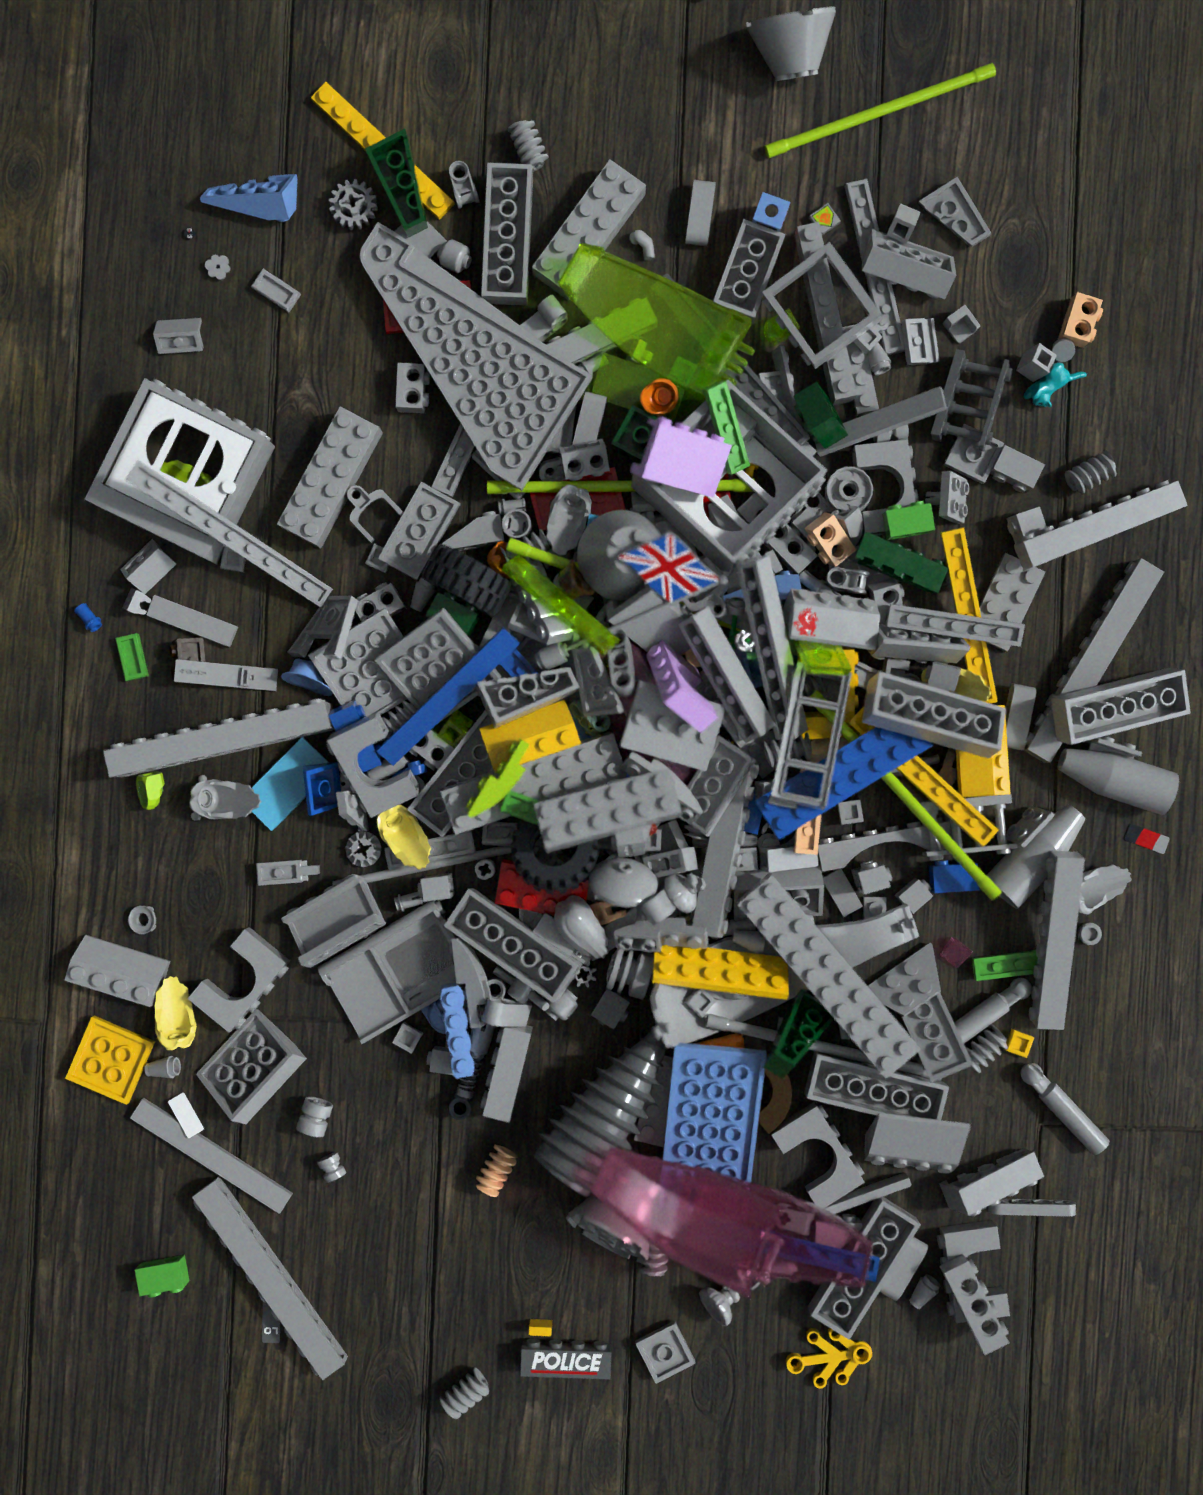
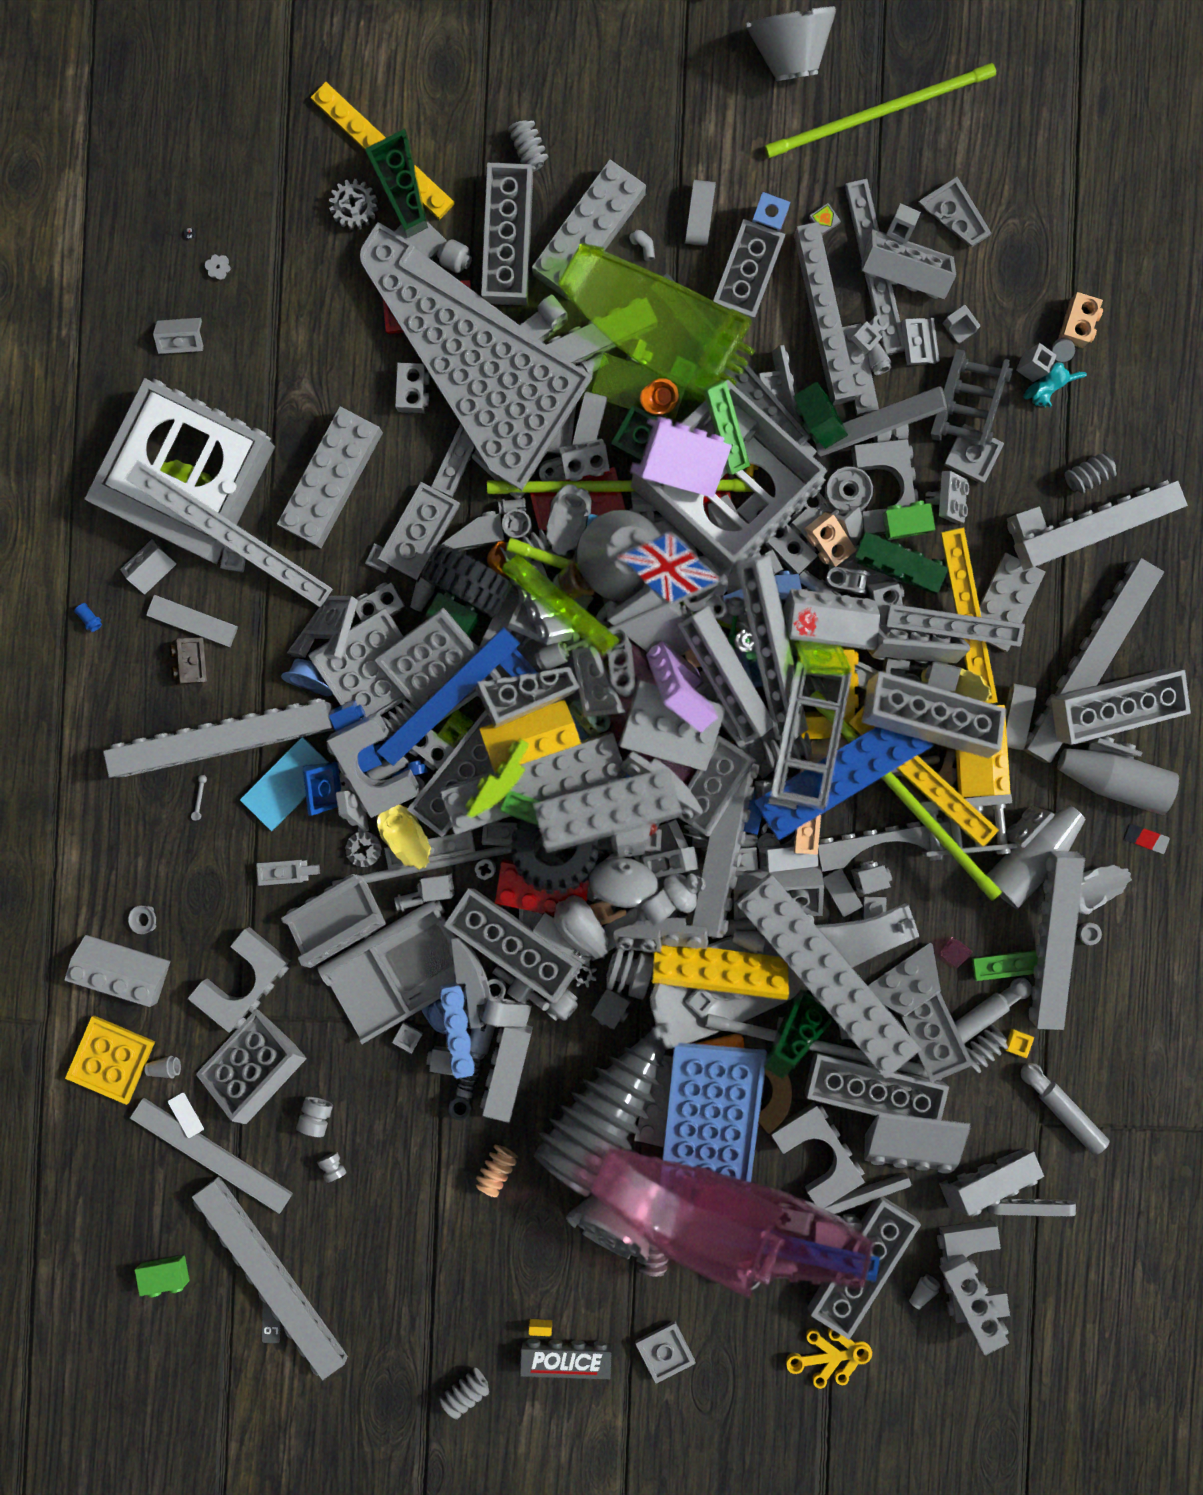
(132, 657): bright green tile -> none
(133, 600): tile -> none
(150, 789): lime rock -> none
(174, 1015): light yellow hair -> none
(223, 799): light grey hair -> none
(225, 675): light grey piece -> none
(264, 200): medium blue wedge -> none
(276, 290): light grey tile -> none
(364, 501): light grey piece -> none
(463, 187): light grey piece -> none
(719, 1303): light grey hair -> none
(773, 331): clear neon green brick -> none
(850, 812): light grey plate -> none
(853, 285): light grey window -> none
(904, 1269): light grey beam -> none
(915, 894): light grey brick -> none
(950, 878): blue brick -> none
(1016, 469): light grey brick -> none

